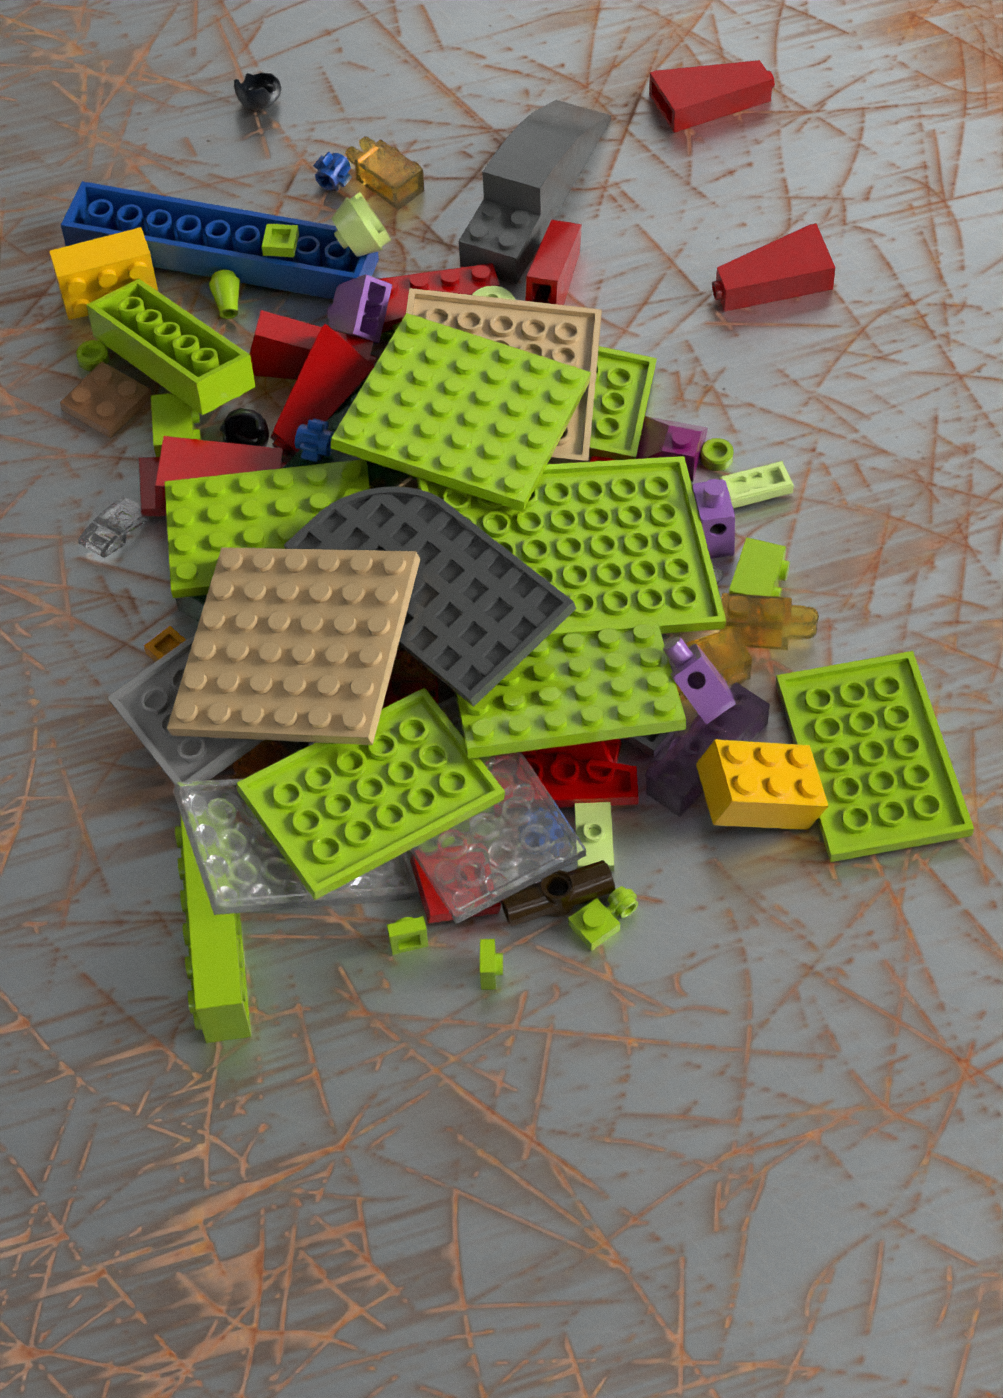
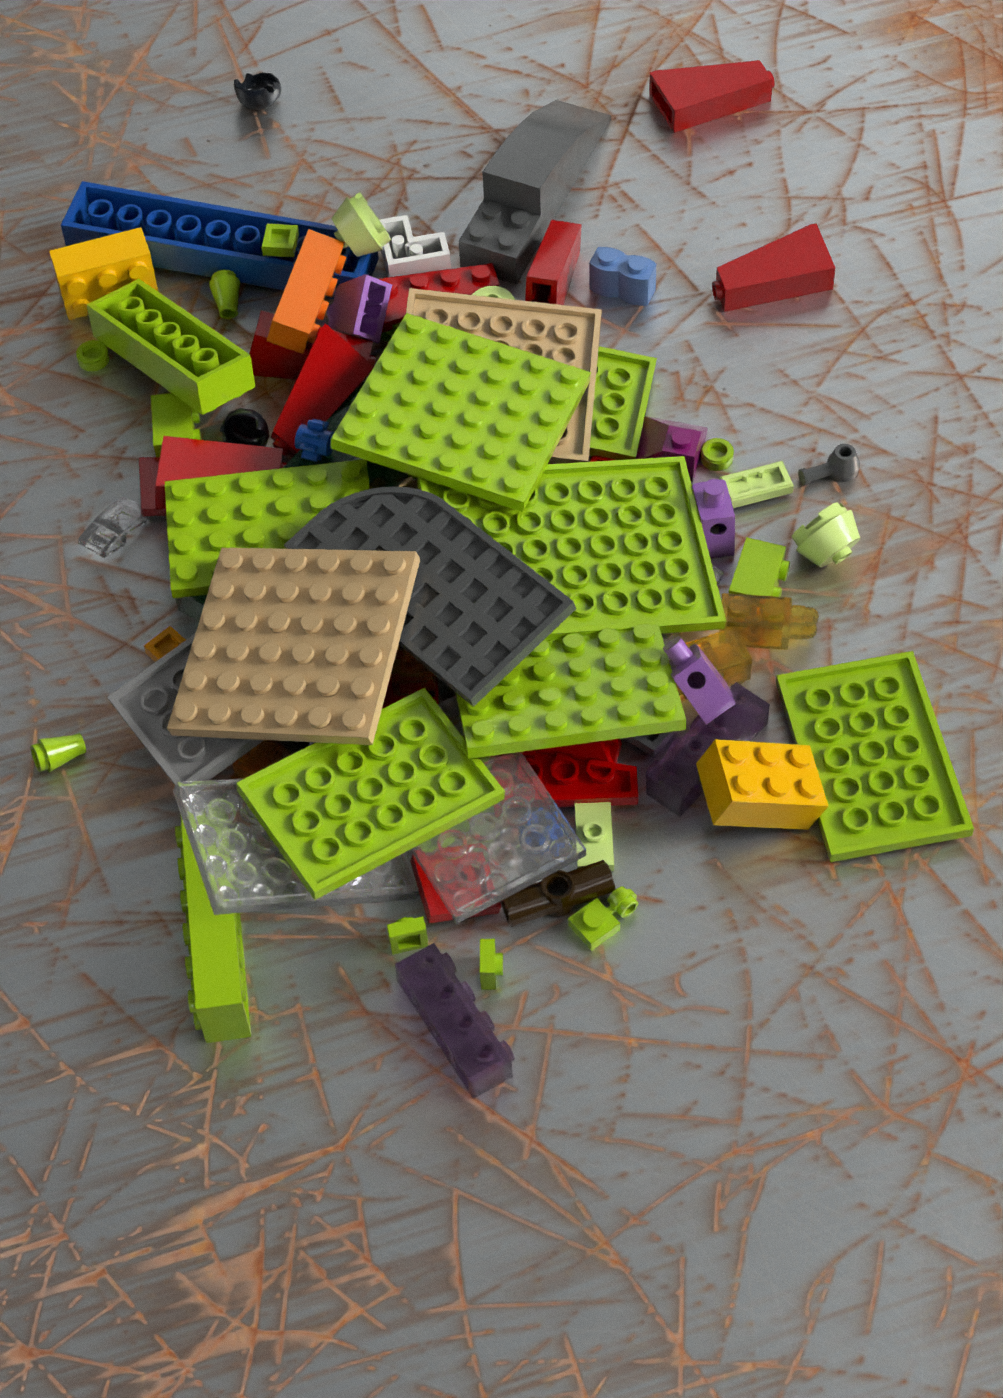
(56, 751): none -> lime cone
(106, 399): medium nougat plate -> none
(306, 292): none -> orange brick
(332, 171): blue gear -> none
(386, 171): clear yellow hinge -> none
(413, 254): none -> white brick
(454, 1020): none -> clear purple brick
(622, 276): none -> medium blue brick
(828, 536): none -> yellowish green cone
(841, 465): none -> dark grey bar

